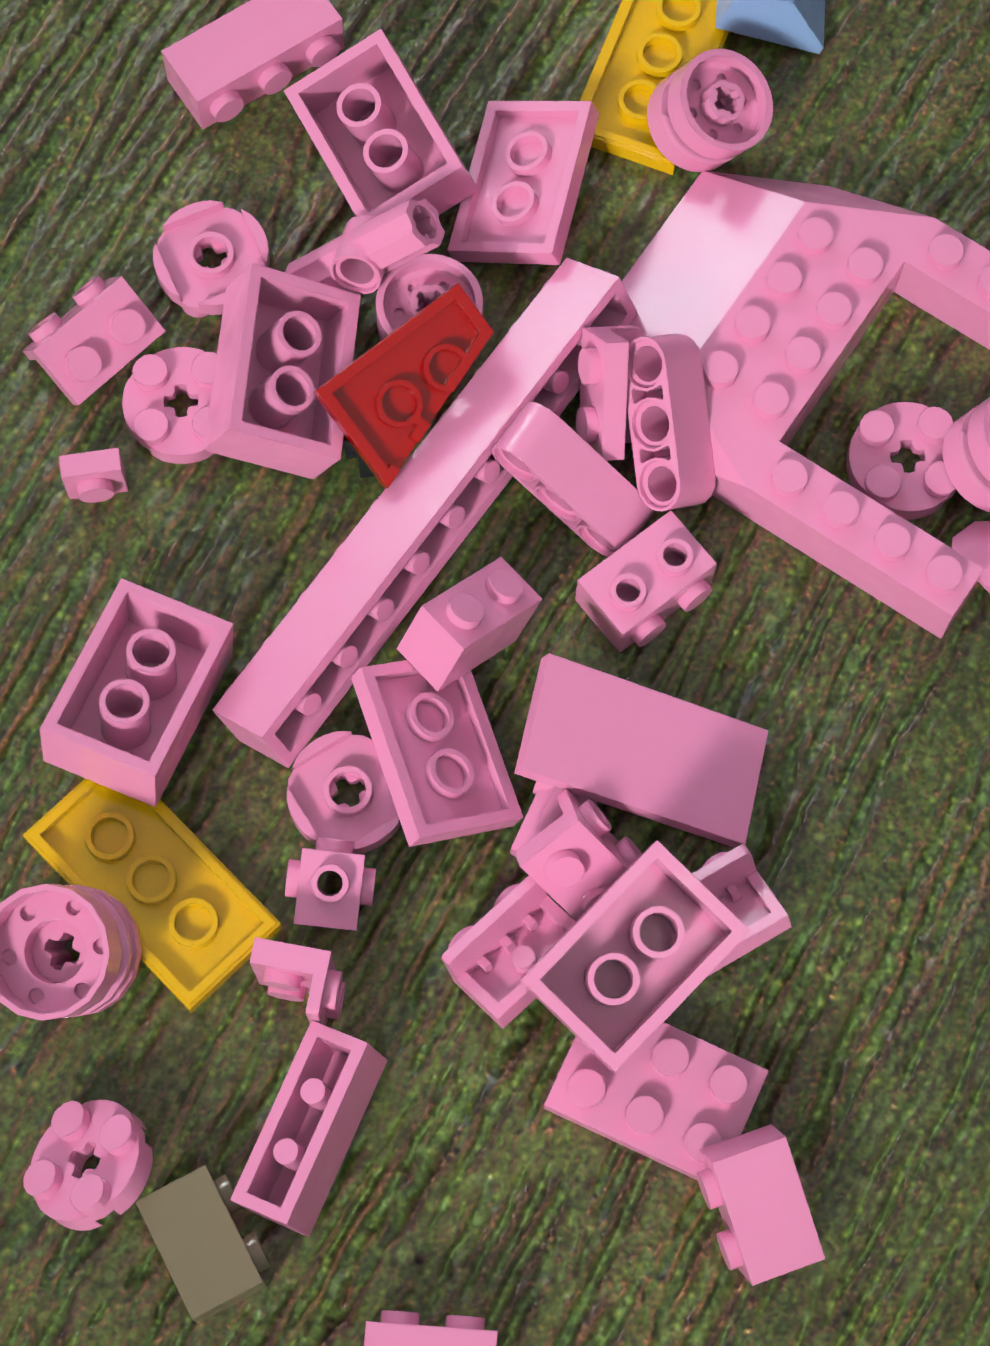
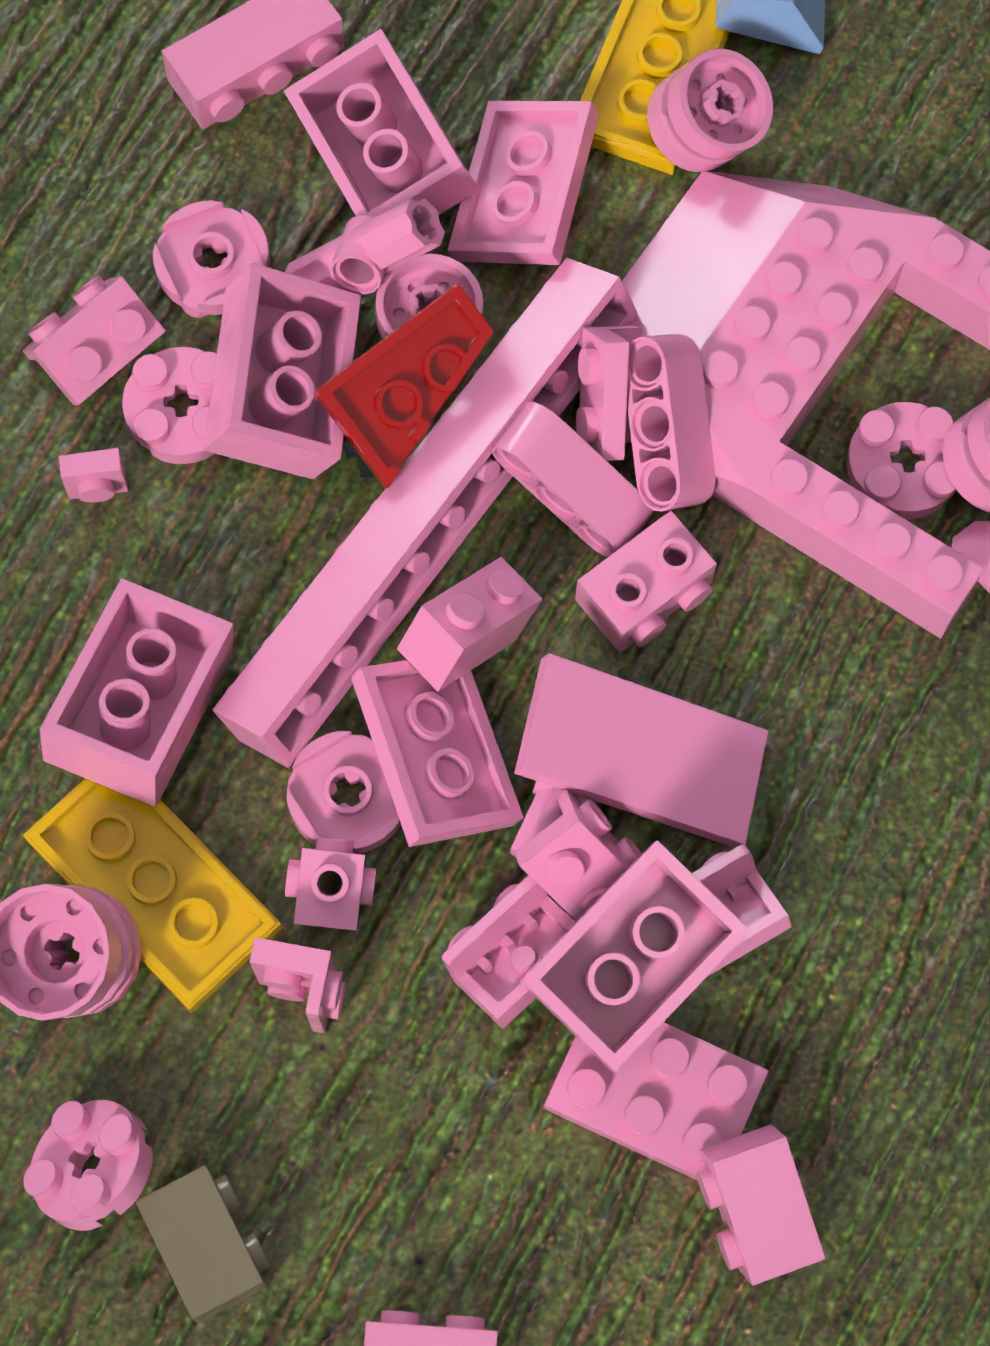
(309, 1128): bright pink brick -> none

